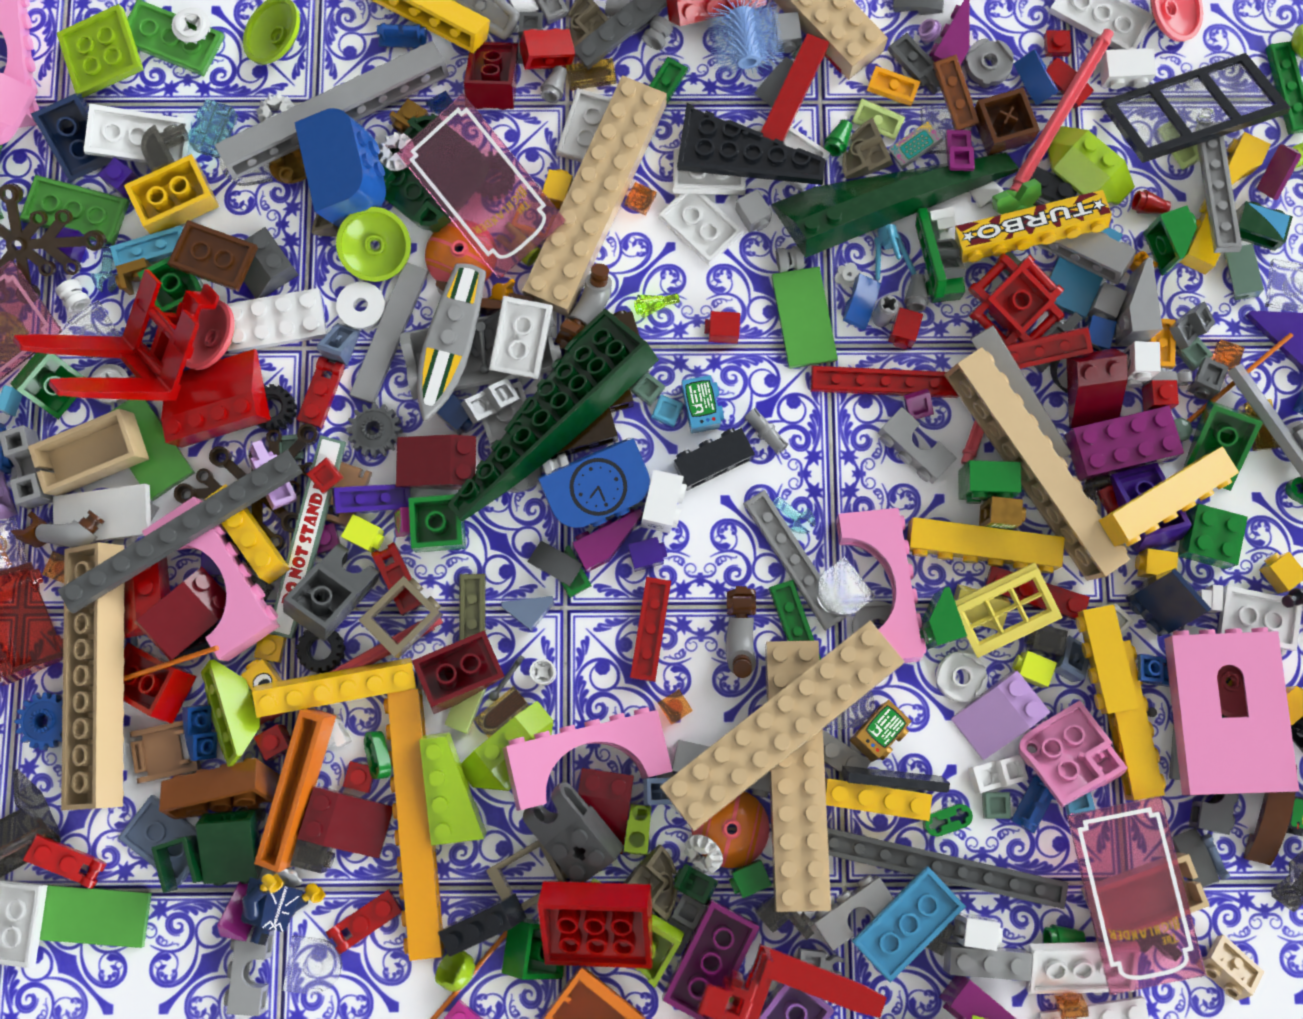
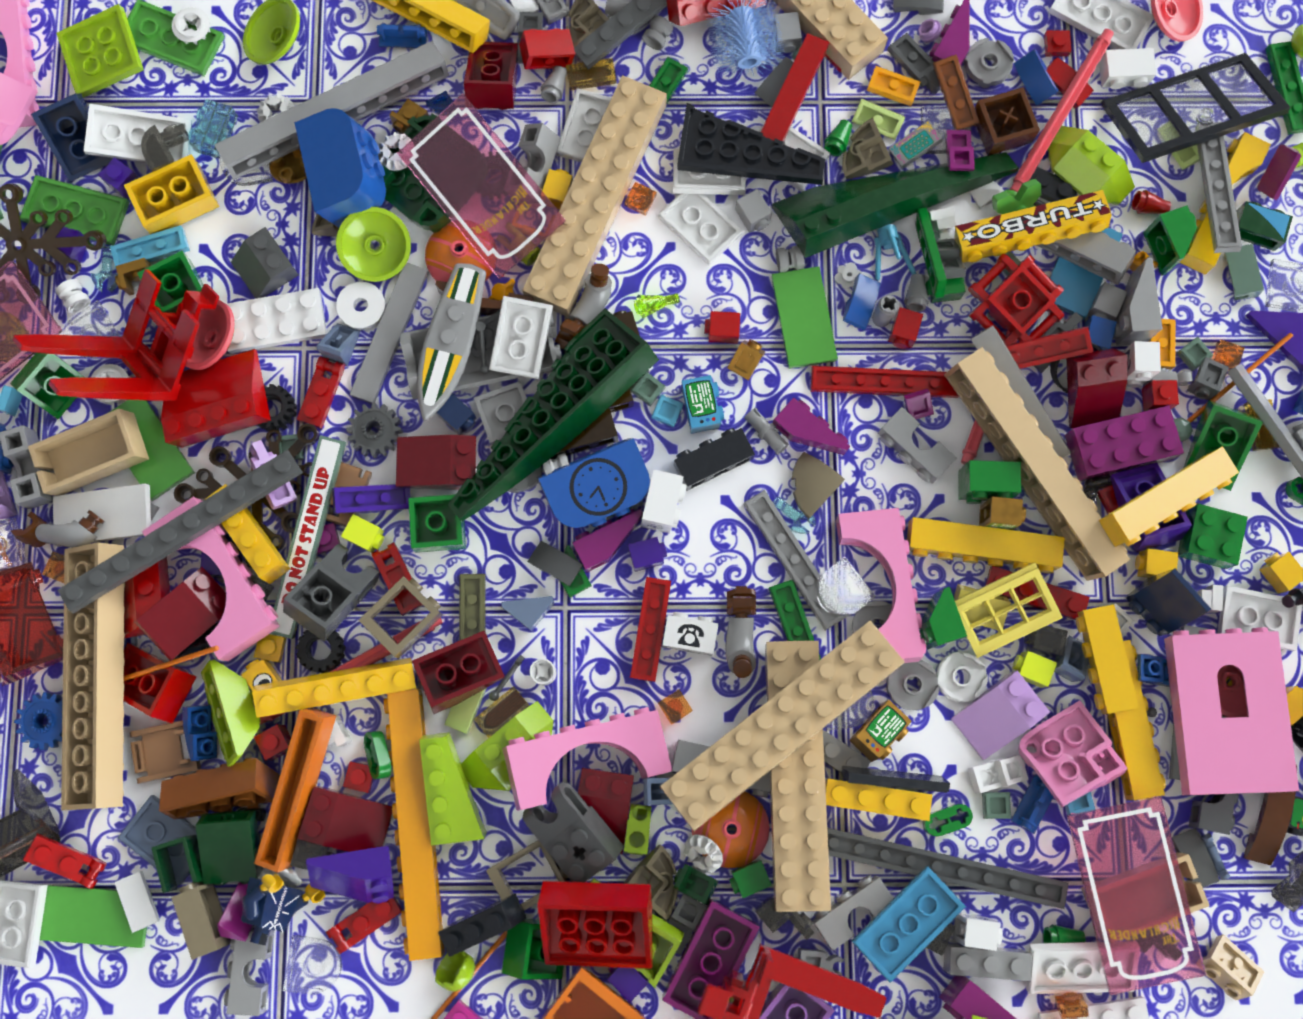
(137, 901): none -> white tile
(198, 916): none -> dark tan window
(212, 255): reddish brown tile -> none
(325, 475): red tile -> none
(354, 874): none -> dark purple slope
(402, 522): dark pink tile -> none
(490, 401): light grey slope -> none
(540, 147): none -> light grey arch
(627, 981): none -> dark purple brick
(690, 634): none -> white brick
(746, 358): none -> pearl gold bracket
(805, 428): none -> magenta slope
(813, 483): none -> dark tan brick
(915, 699): none -> light grey plate
(1192, 324): dark grey slope -> none

